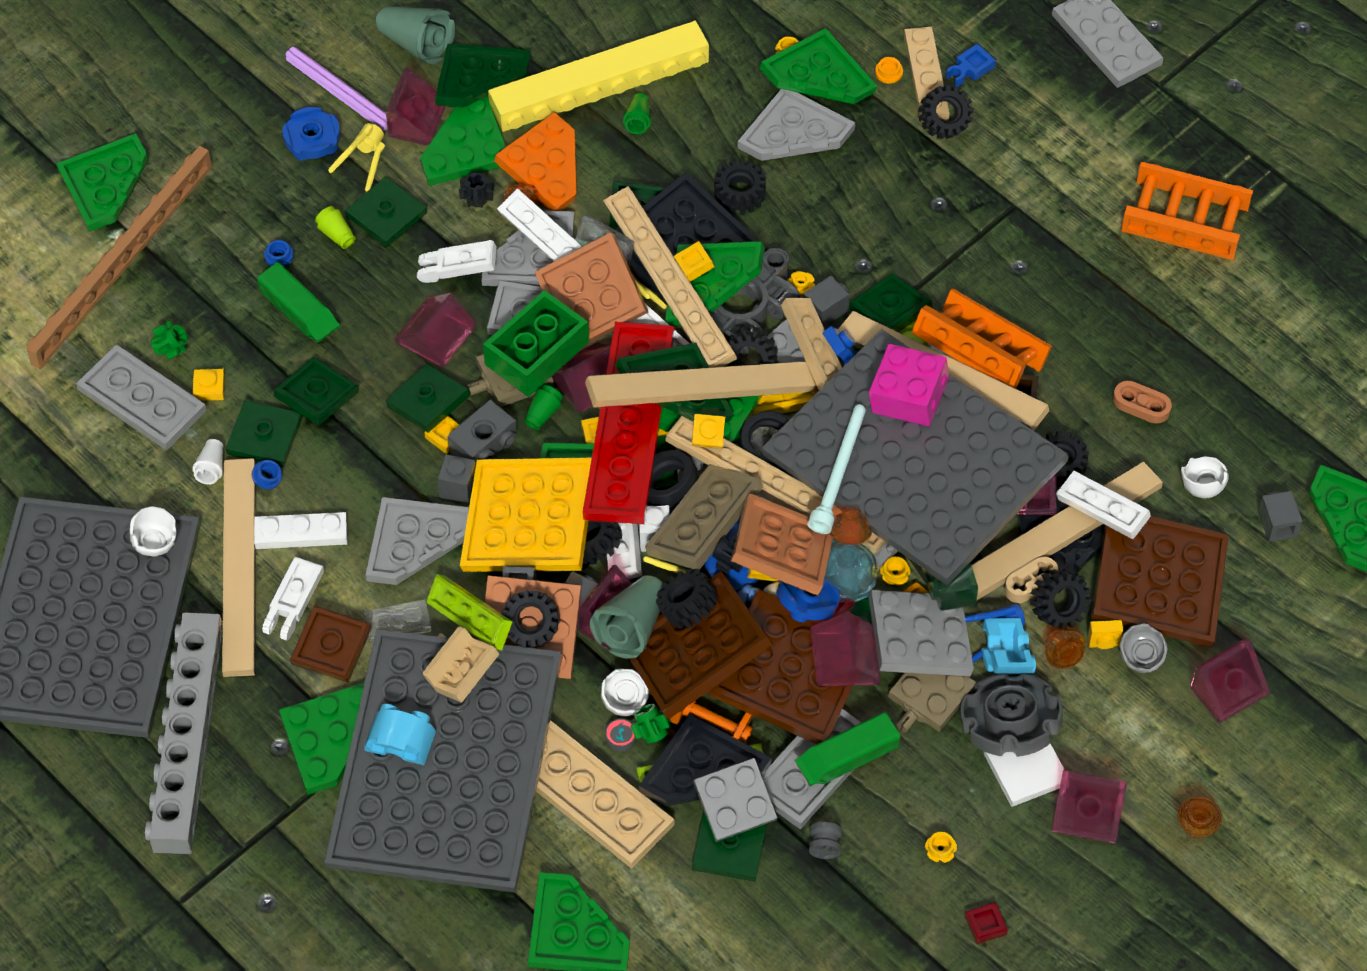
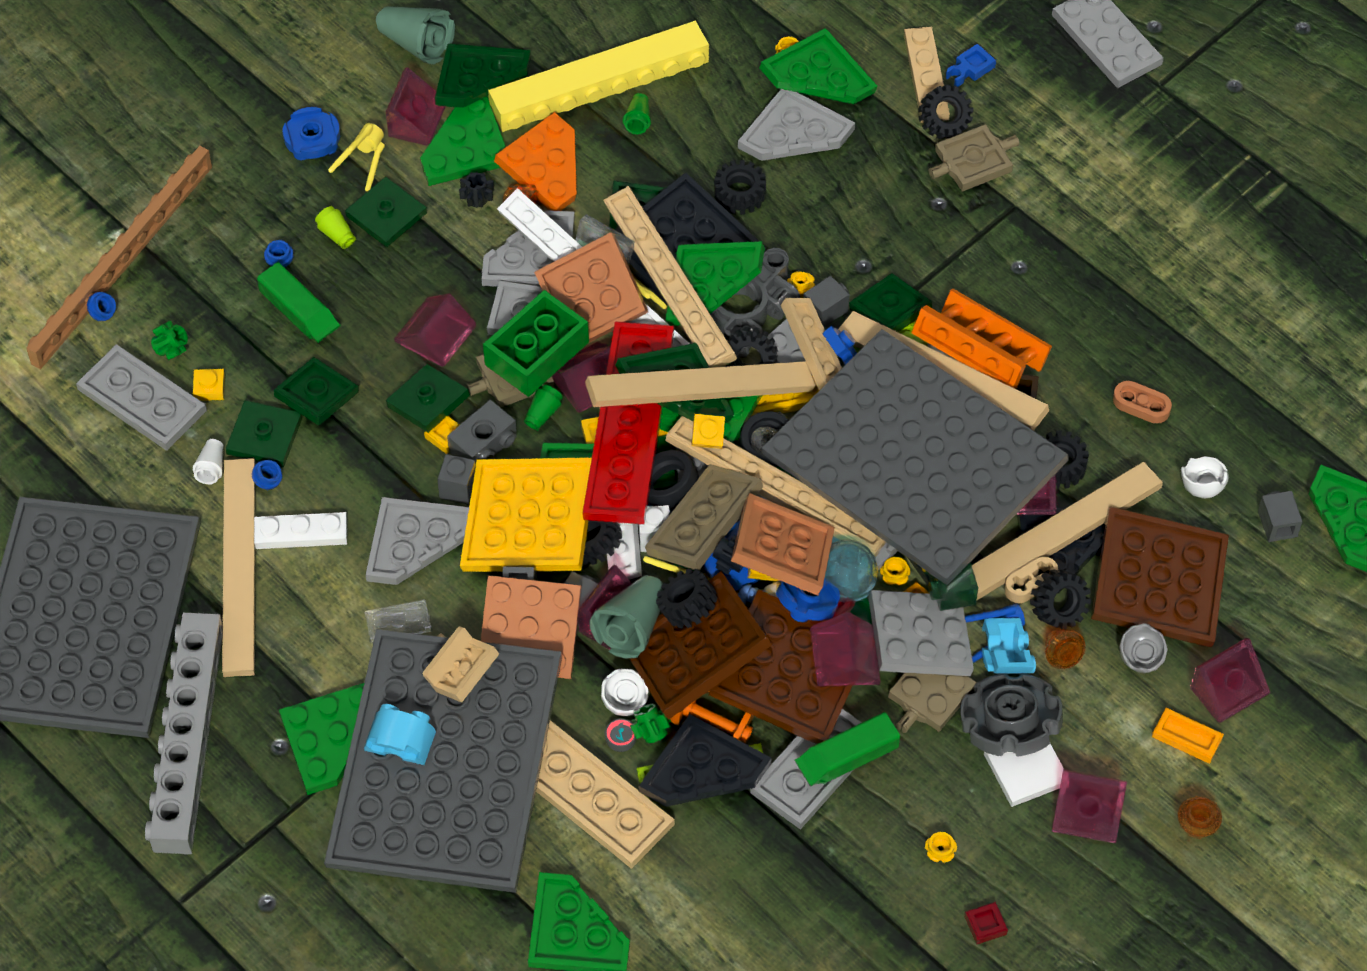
(103, 179): green plate -> none
(108, 306): none -> blue plate
(152, 531): white hair -> none
(293, 596): white hinge -> none
(331, 643): reddish brown plate -> none
(337, 87): lavender axle -> none
(457, 261): white hinge -> none
(469, 612): lime tile -> none
(550, 618): black tyre -> none
(694, 261): yellow plate -> none
(729, 857): dark green plate -> none
(735, 799): light grey plate -> none
(822, 519): light aqua piece -> none
(825, 840): dark grey wheel -> none
(851, 527): clear orange cone -> none
(889, 70): light orange plate -> none
(909, 385): dark pink piece -> none
(974, 157): none -> dark tan plate
(1103, 504): white plate -> none
(1105, 634): yellow plate -> none
(1181, 232): orange fence -> none
(1187, 735): none -> light orange tile

